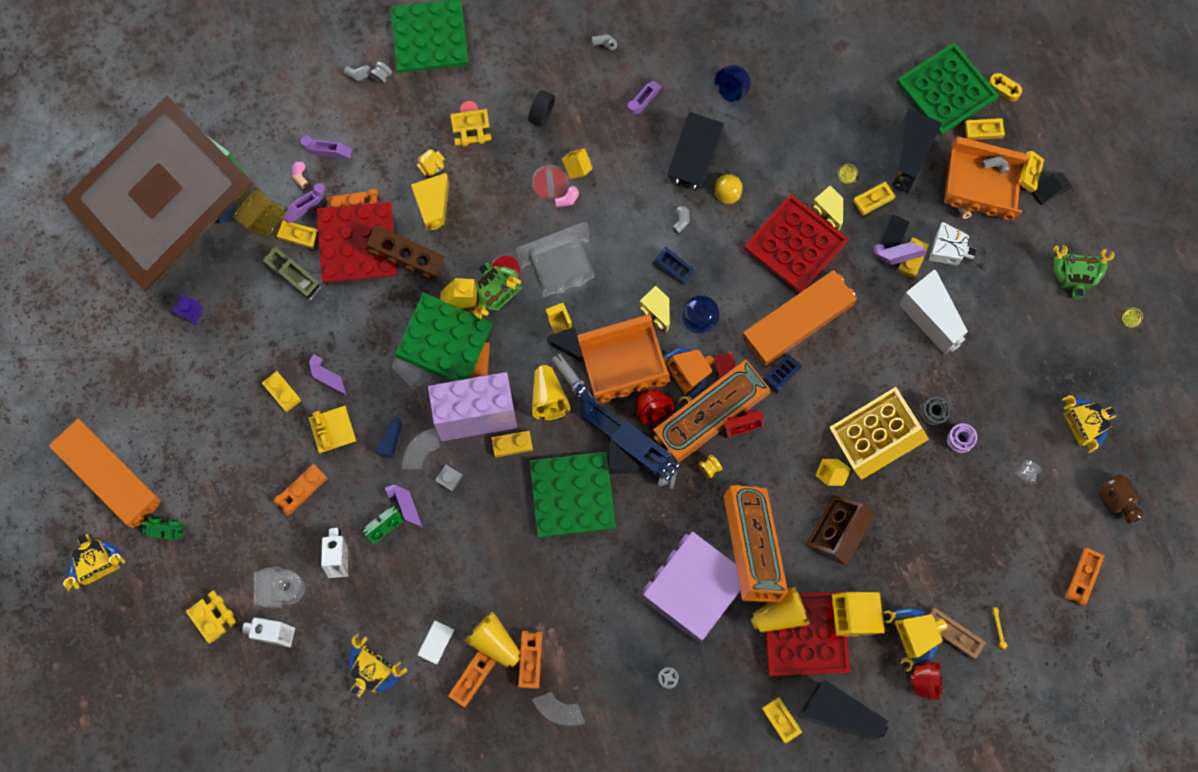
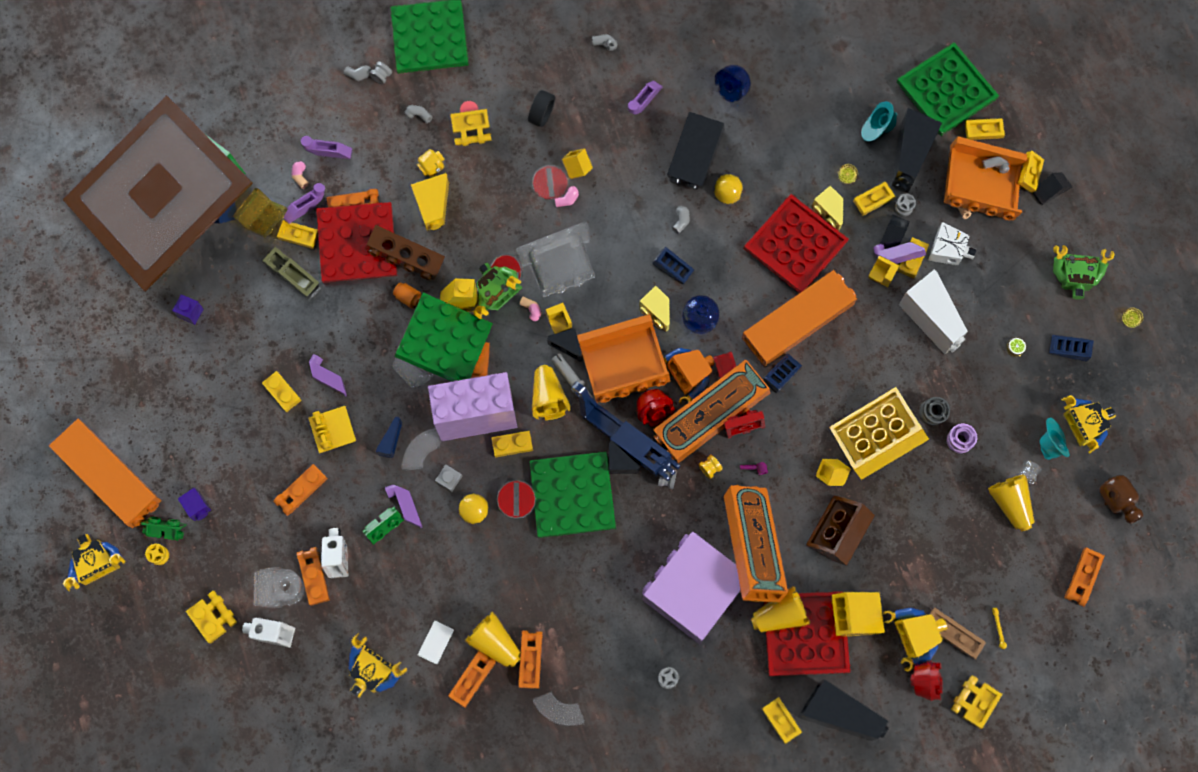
(153, 552): none -> yellow wheel
(194, 504): none -> dark purple brick
(313, 577): none -> orange plate
(407, 294): none -> orange brick
(418, 110): none -> light grey arm
(473, 508): none -> yellow hair
(516, 499): none -> red piece
(533, 308): none -> bright pink arm
(761, 468): none -> magenta hand
(880, 121): none -> teal piece
(883, 271): none -> yellow panel
(906, 200): none -> light grey wheel
(982, 704): none -> yellow plate
(1005, 87): yellow beam -> none
(1014, 501): none -> yellow cone
(1016, 347): none -> tile
(1053, 441): none -> teal piece
(1080, 342): none -> dark blue slope

